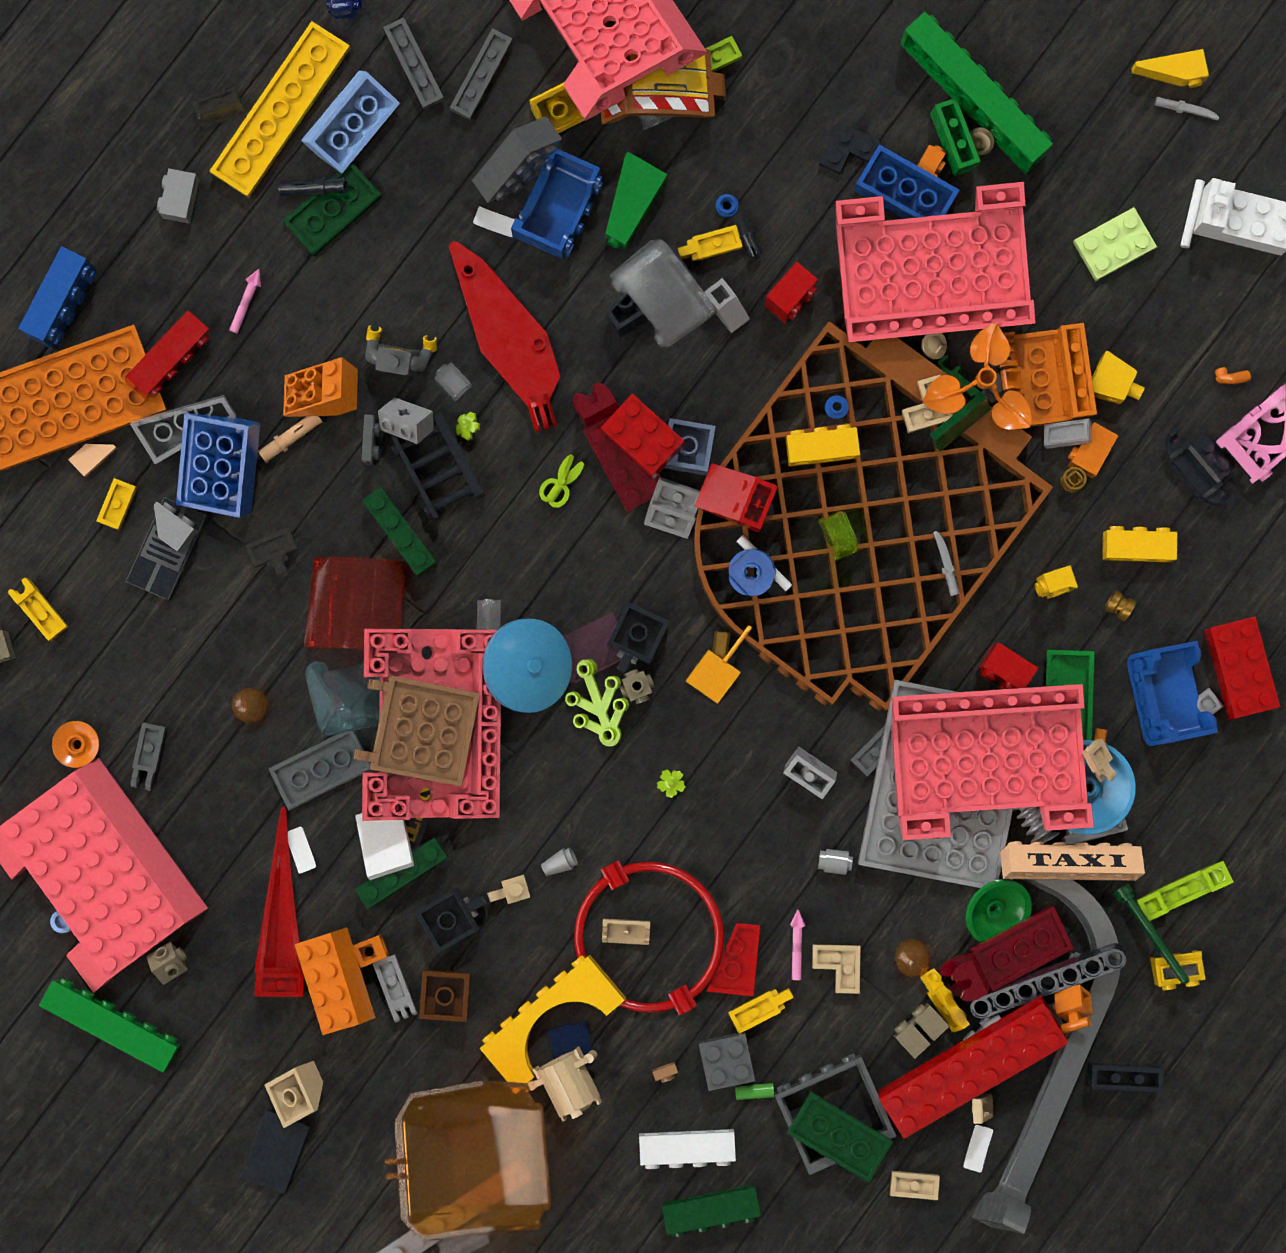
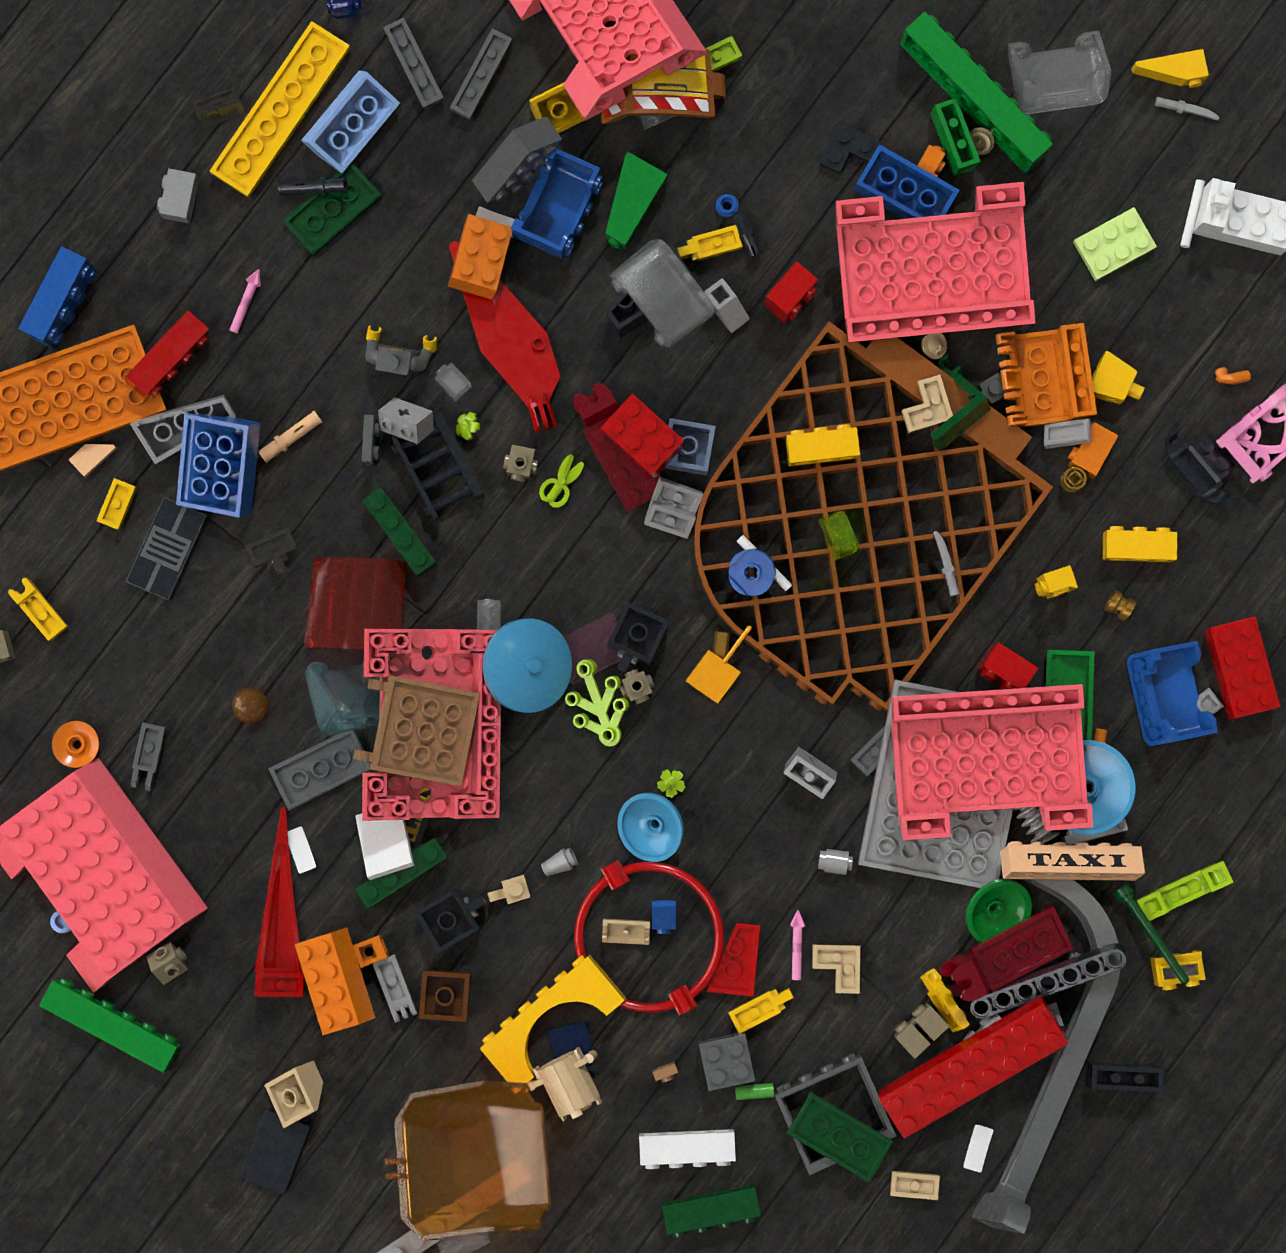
(172, 529): light grey slope -> none
(321, 390): orange slope -> none
(480, 256): none -> orange brick
(517, 455): none -> dark tan brick
(640, 831): none -> dark azure dish
(663, 916): none -> blue slope
(736, 497): red slope -> none
(836, 414): blue plate -> none
(912, 958): clear orange hair -> none
(982, 1108): tan plate -> none
(991, 348): orange plant -> none
(1060, 76): none -> clear windscreen
(1074, 1007): orange brick -> none
(1098, 760): tan plate -> none

